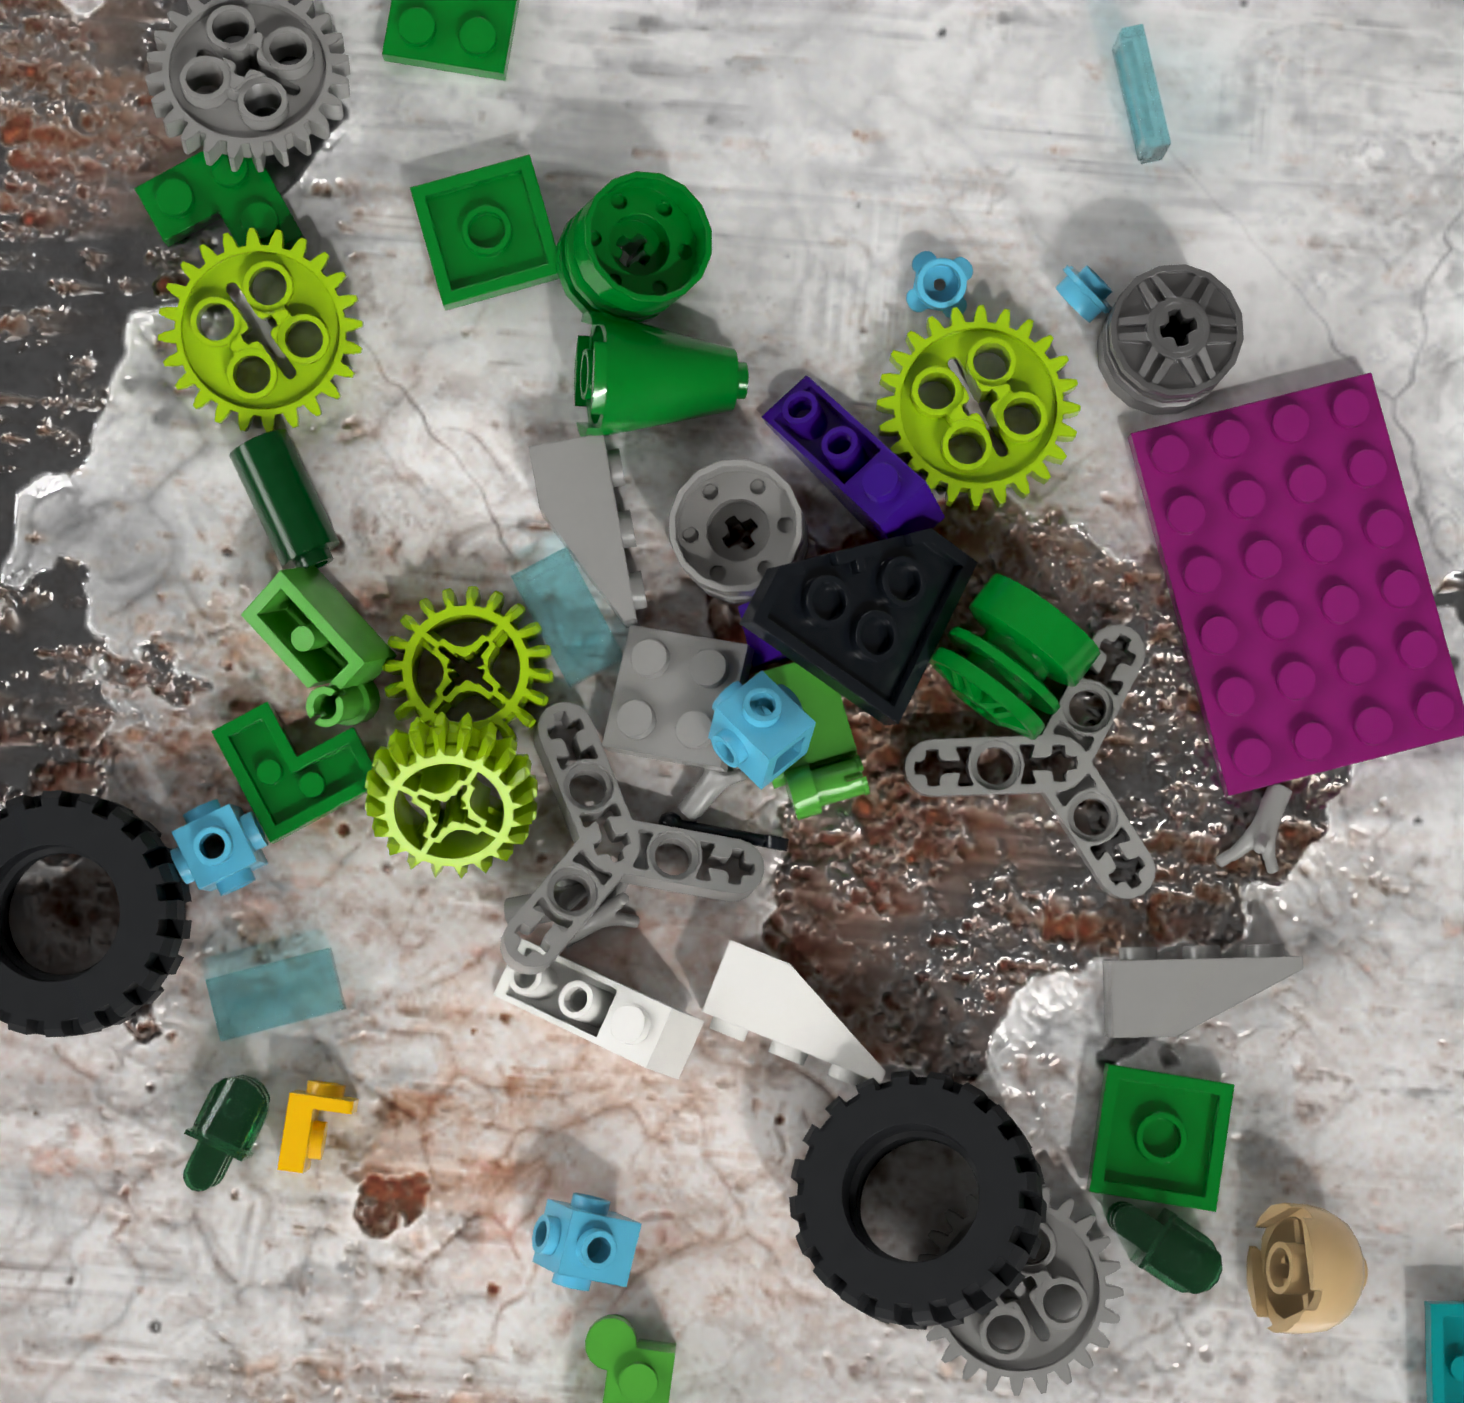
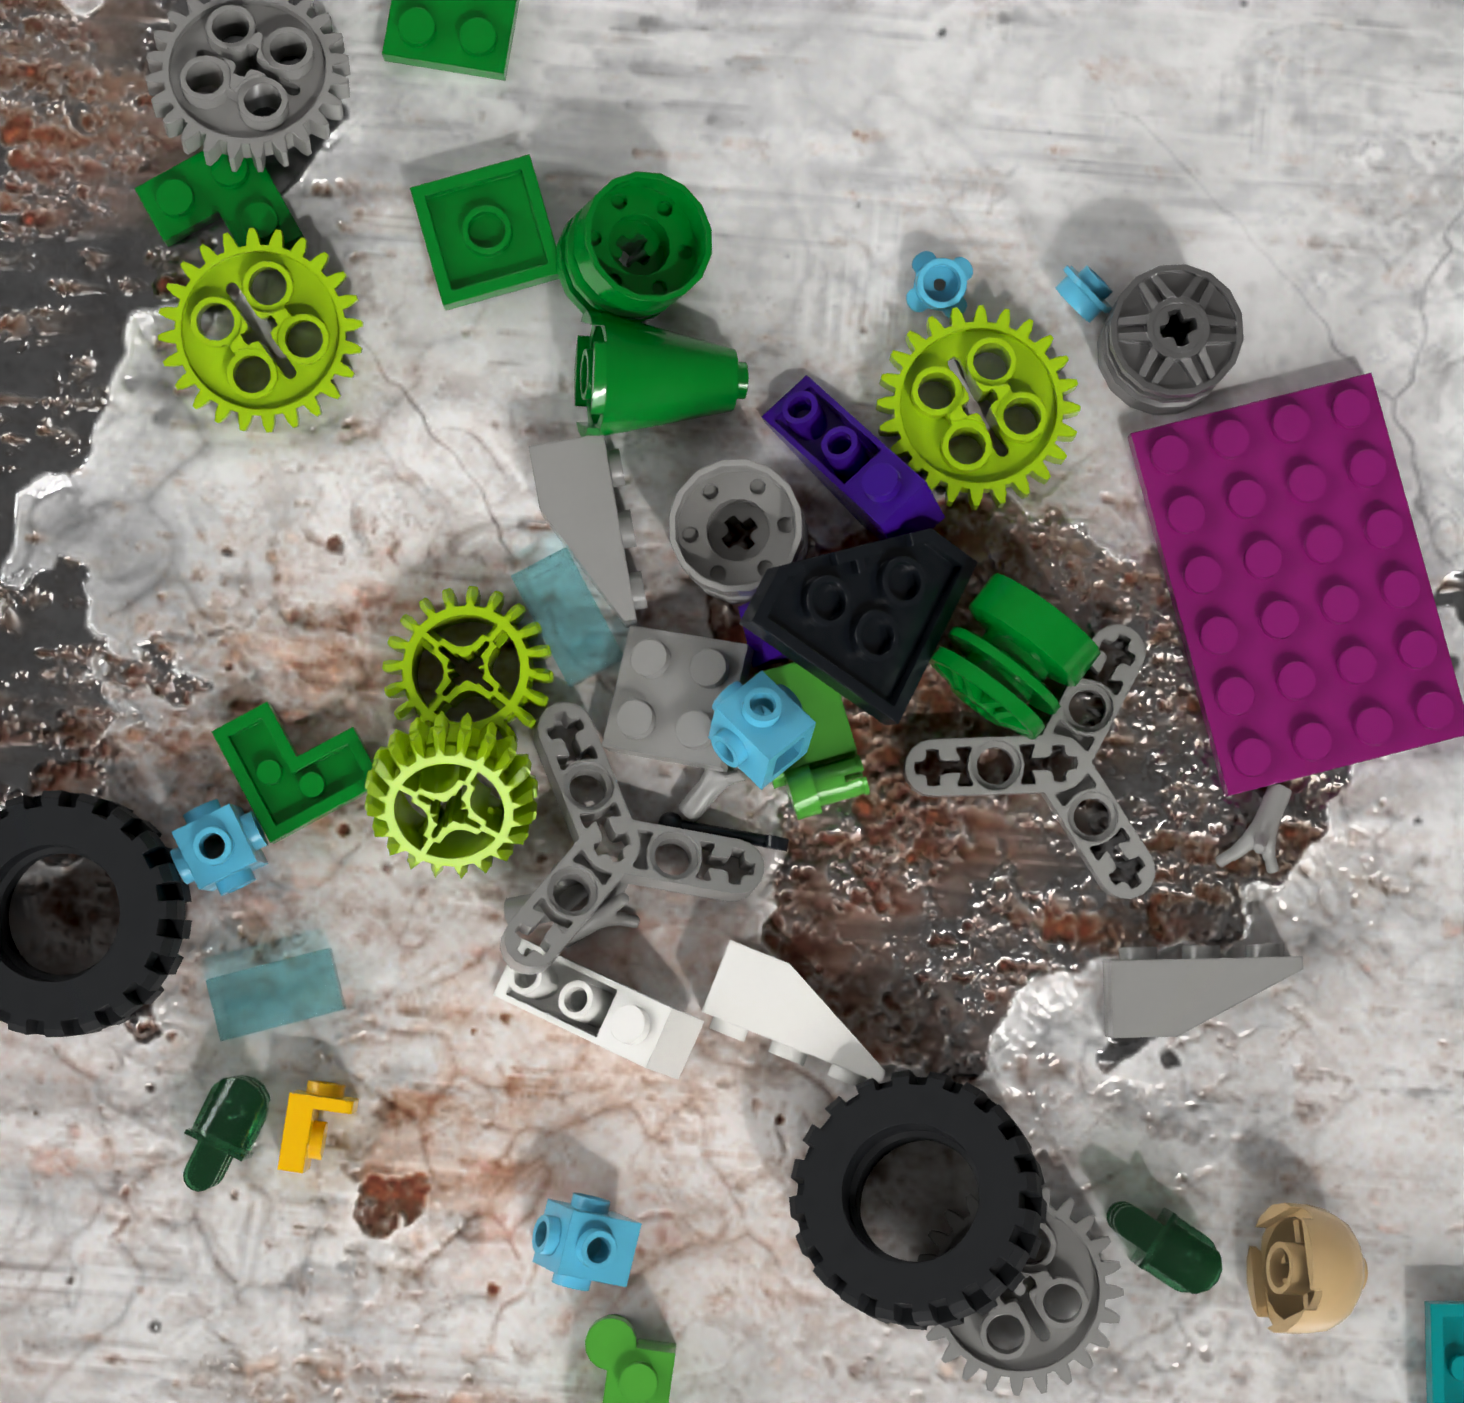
(285, 500): dark green brick -> none
(322, 644): bright green hinge -> none
(1141, 94): clear light blue tile -> none
(1160, 1137): green plate -> none

